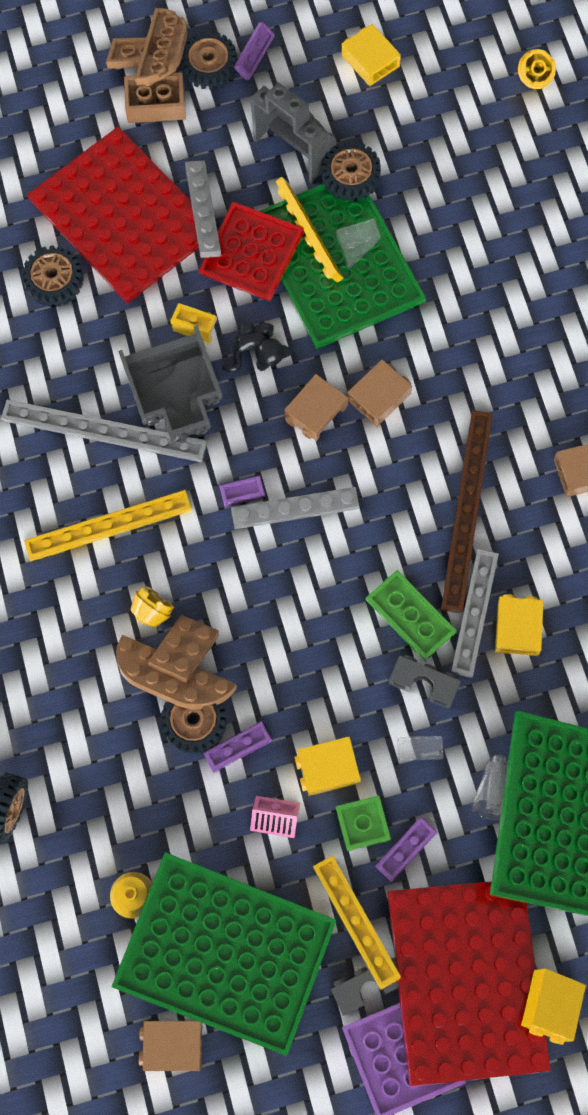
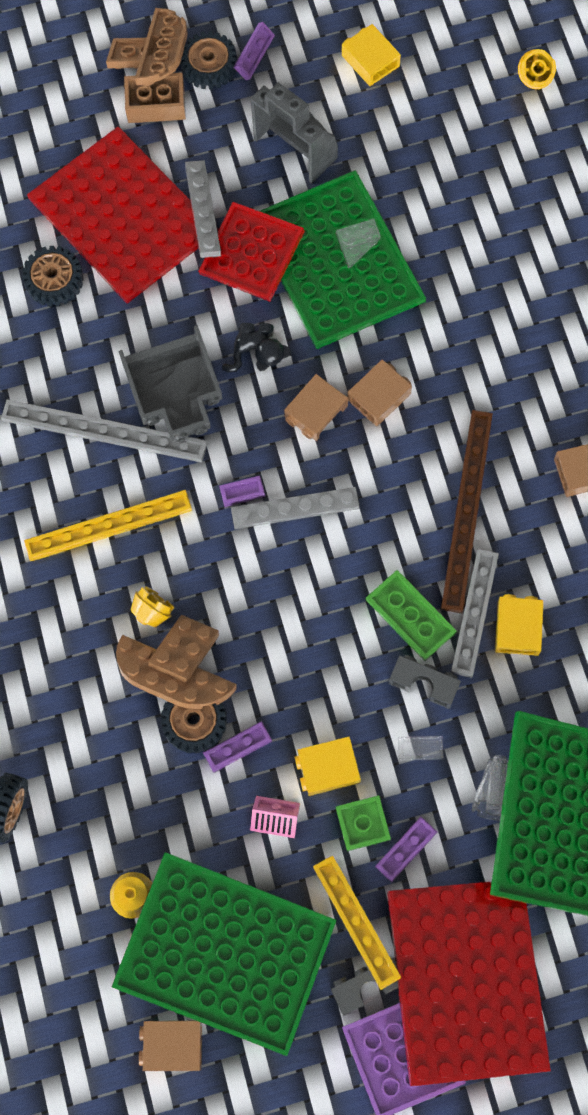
(187, 317): yellow panel -> none
(312, 236): yellow plate -> none
(351, 184): wheel -> none
(553, 1006): yellow brick -> none

